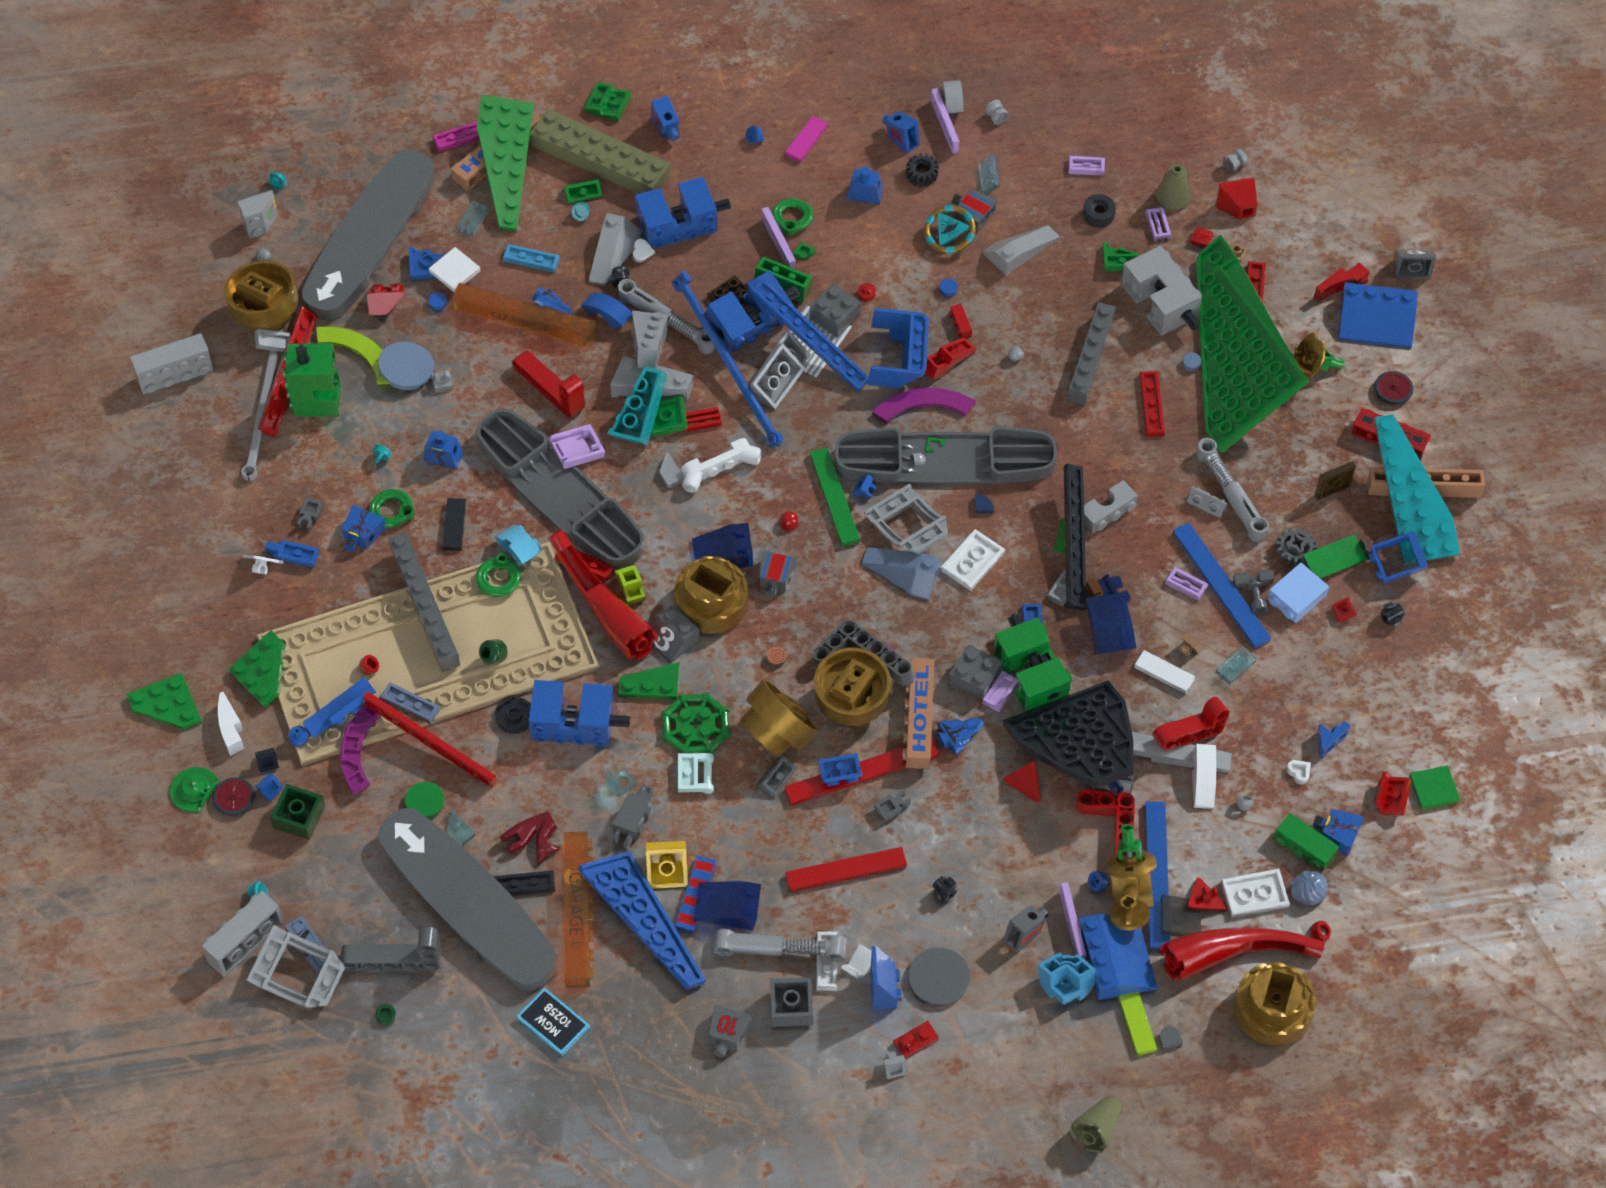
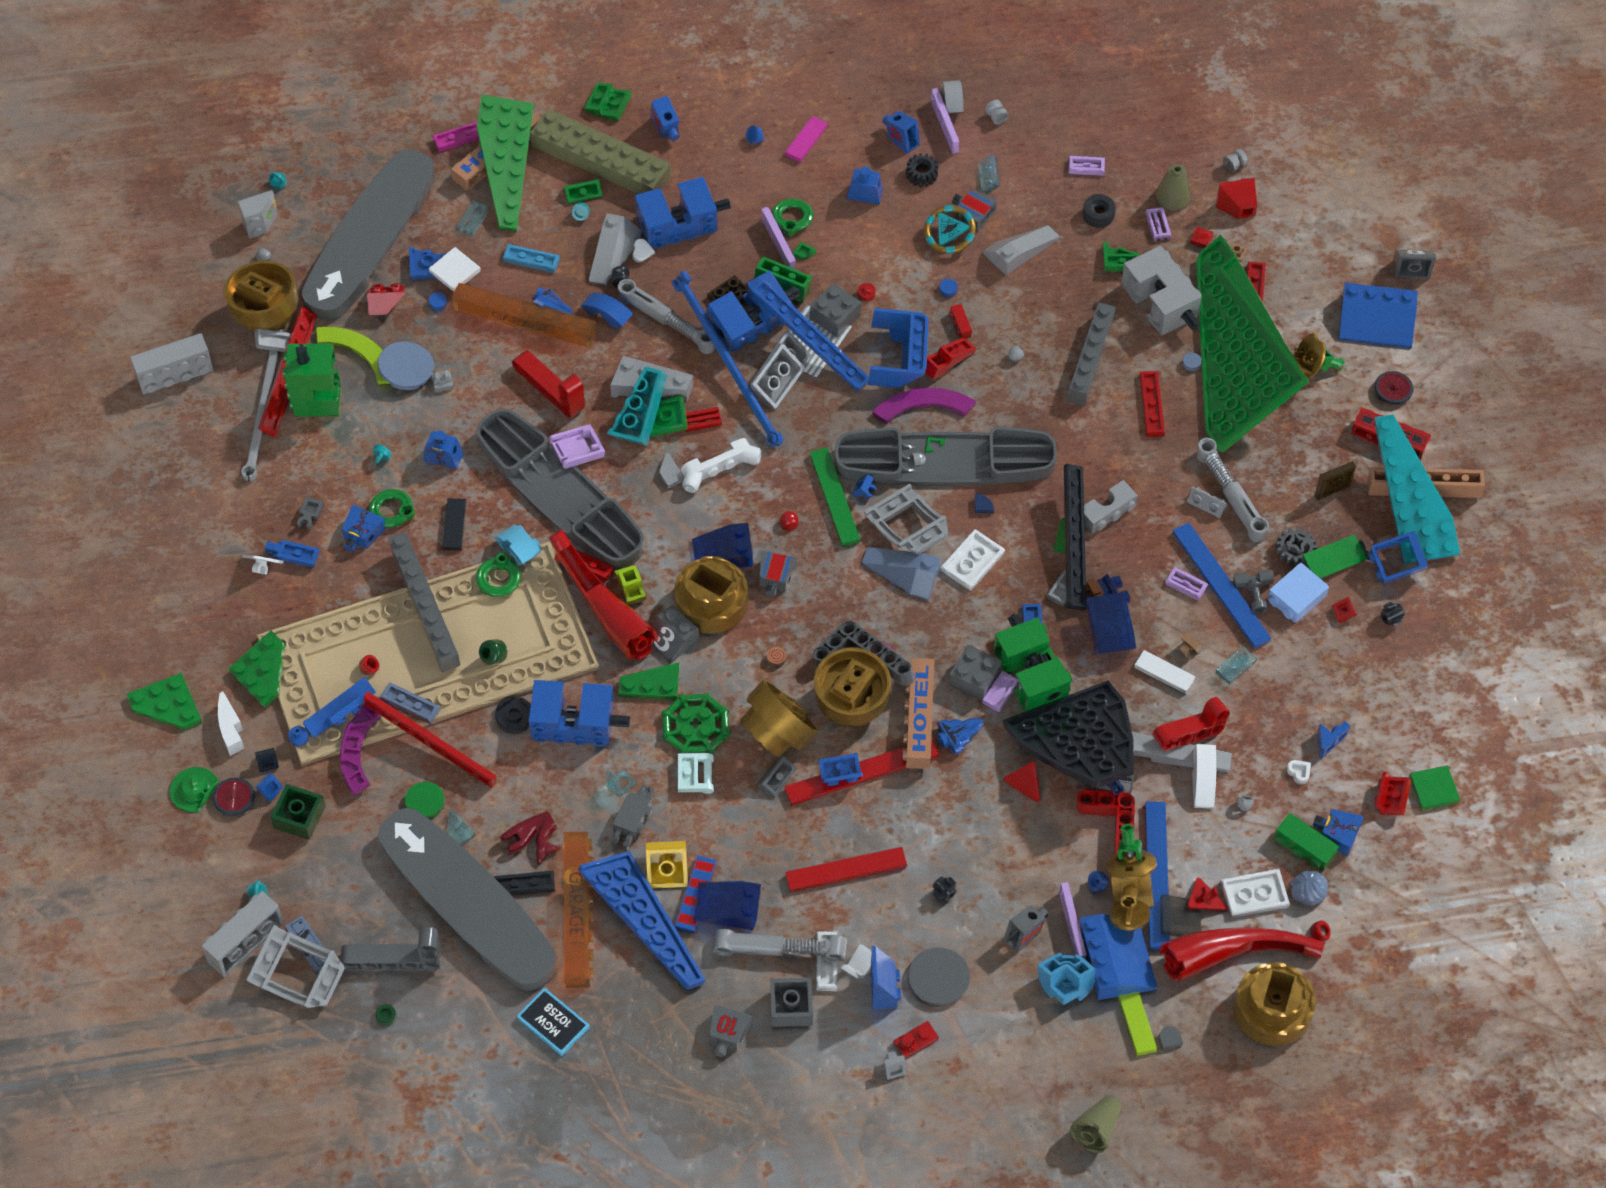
(649, 336): light grey wedge -> none
(890, 807): dark grey plate -> none
(1335, 283): red slope -> none

